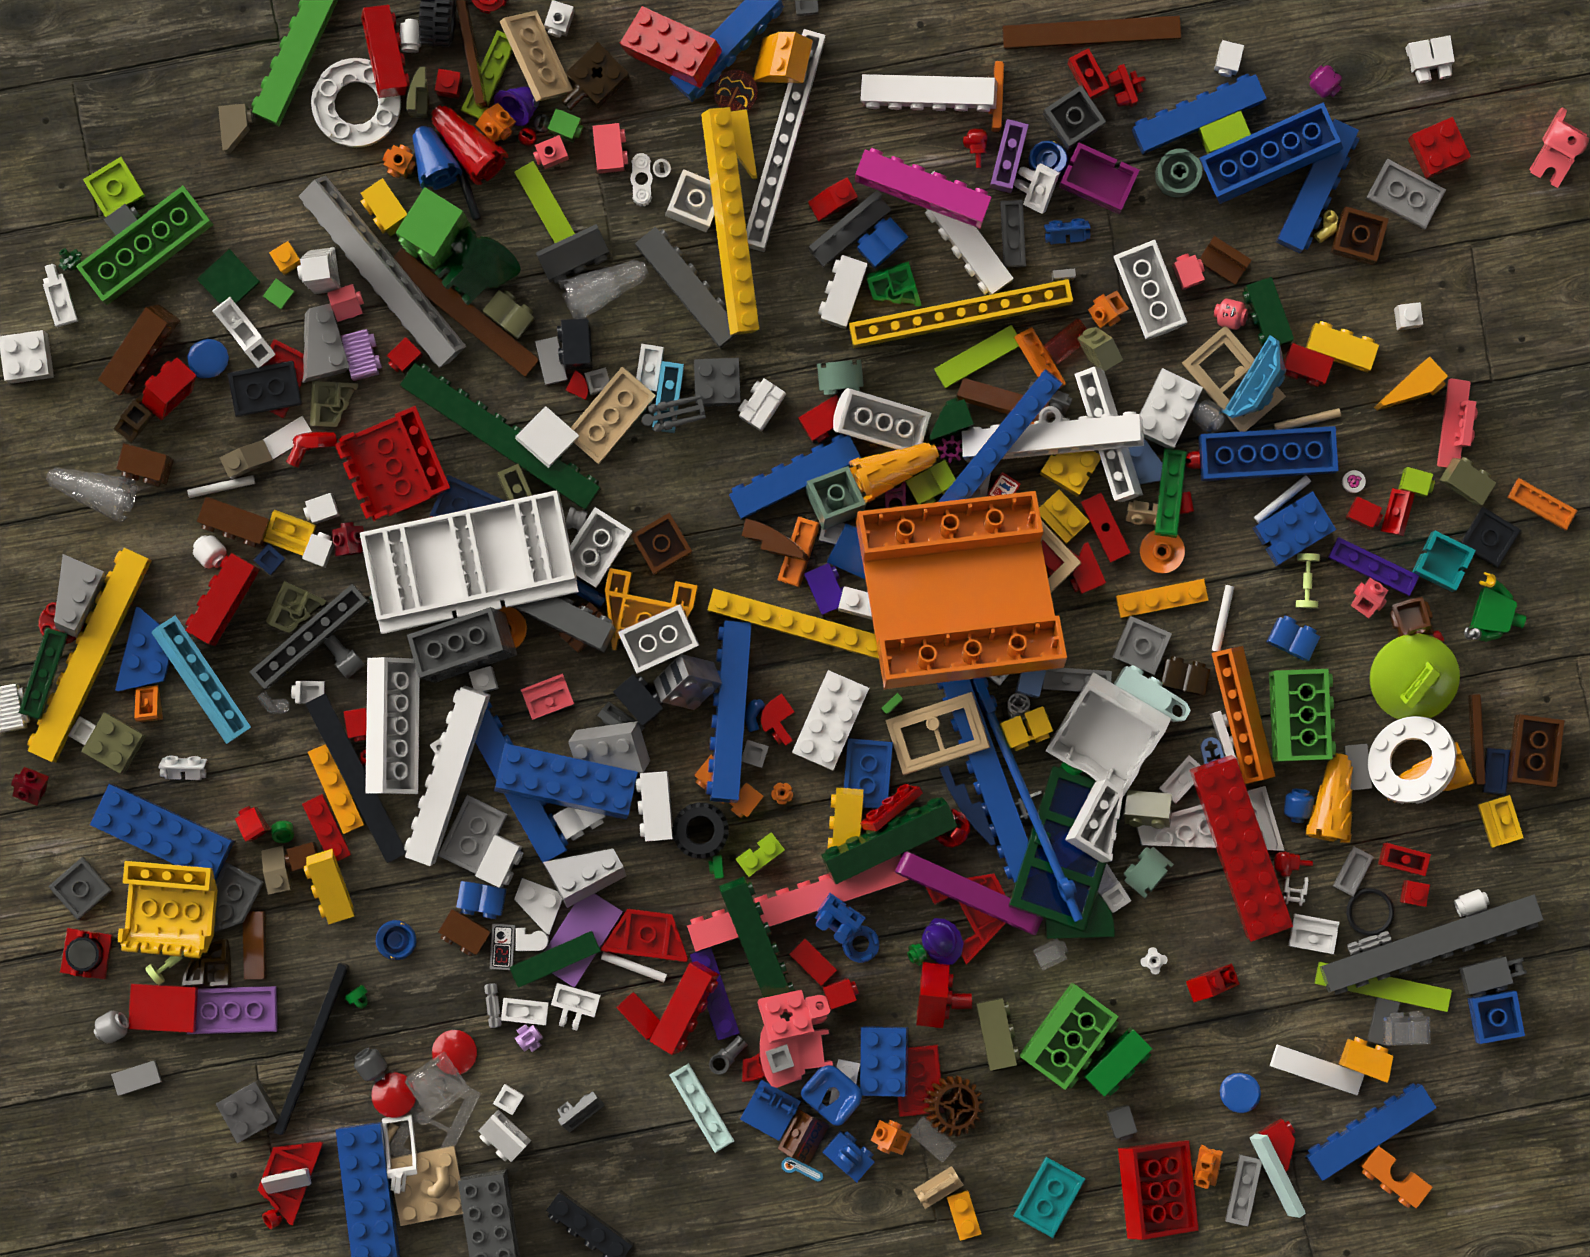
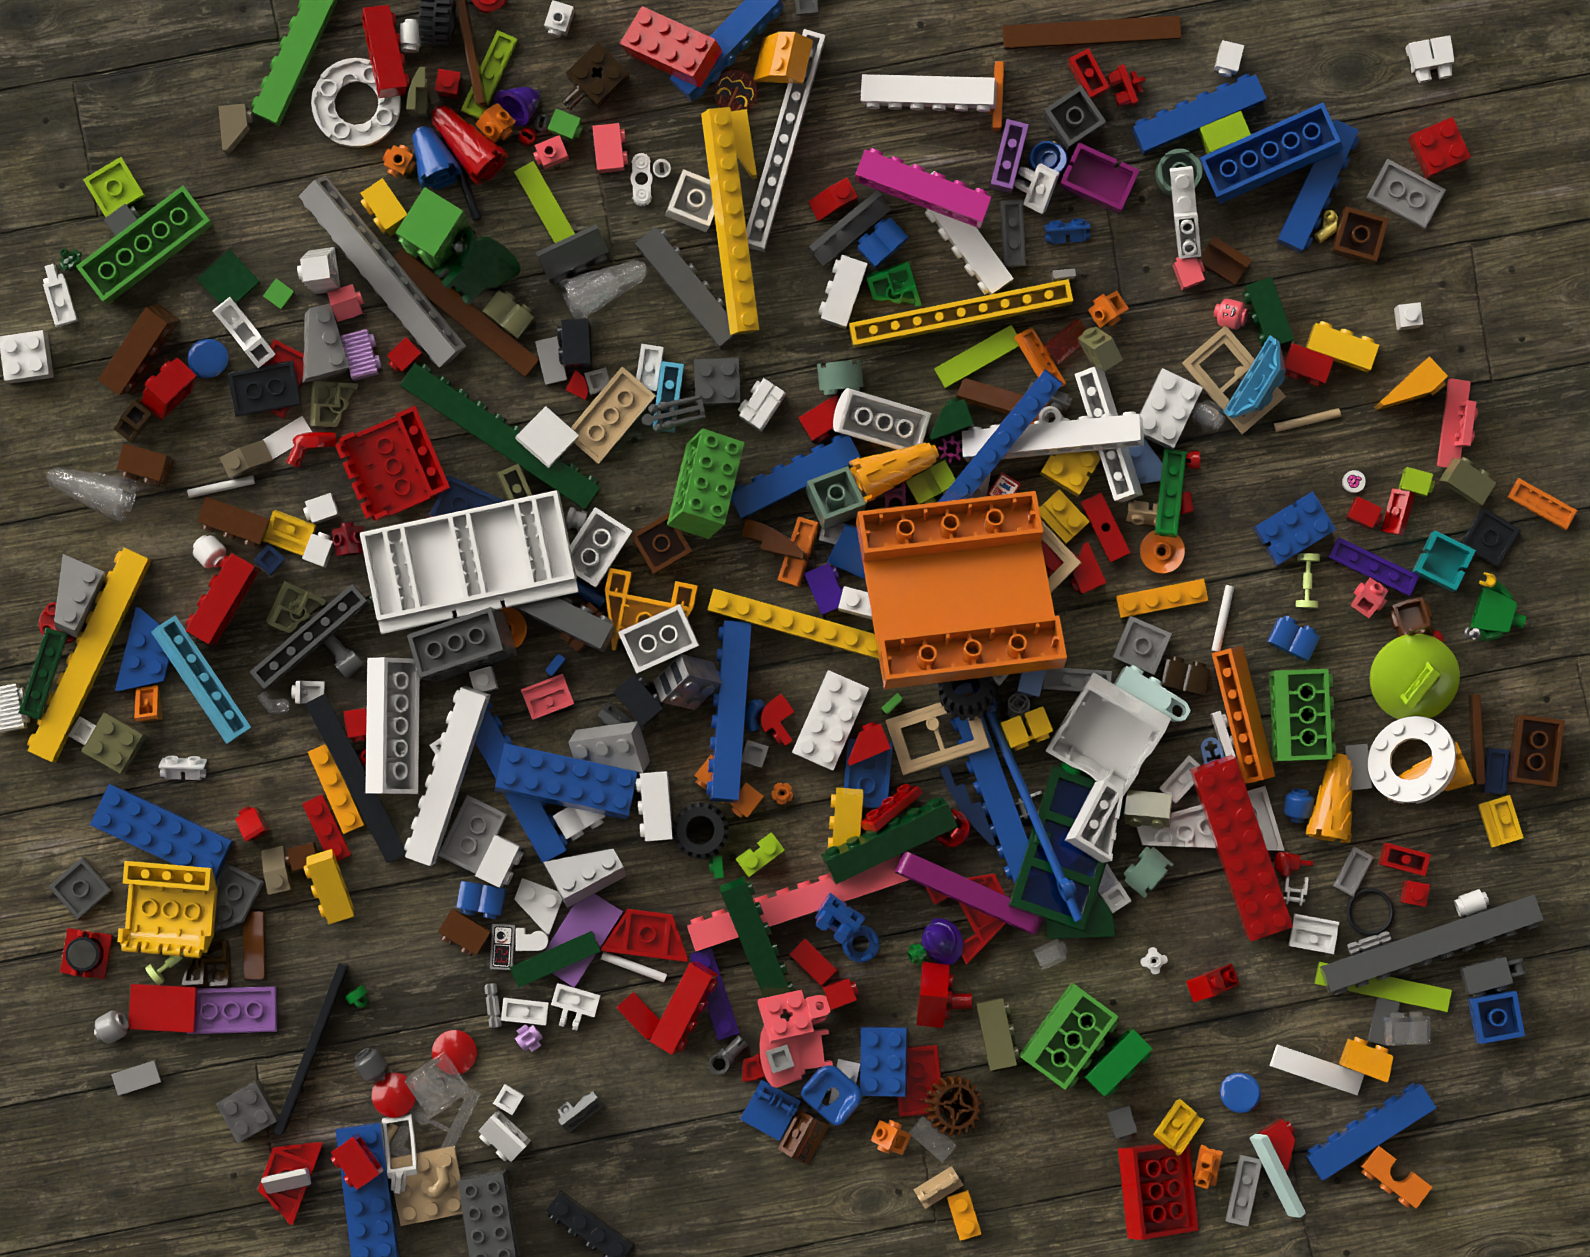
(29, 786): dark red brick -> none
(271, 1219): red hinge -> none
(282, 831): green tile -> none
(285, 258): light orange brick -> none
(356, 1162): none -> red brick
(395, 940): blue piece -> none
(536, 55): tan plate -> none
(555, 665): none -> blue tile
(701, 1107): light aqua tile -> none
(705, 483): none -> bright green brick
(790, 1165): dark azure sticker -> none
(848, 1155): blue brick -> none
(869, 743): none -> red slope
(968, 706): none -> black tyre
(977, 142): red piece -> none
(1049, 1197): teal tile -> none
(1150, 290): white brick -> none
(1178, 1127): none -> yellow plate
(1185, 212): none -> white slope
(1268, 453): blue brick -> none
(1282, 499): white bar -> none
(1325, 81): magenta head -> none
(1558, 150): coral piece -> none

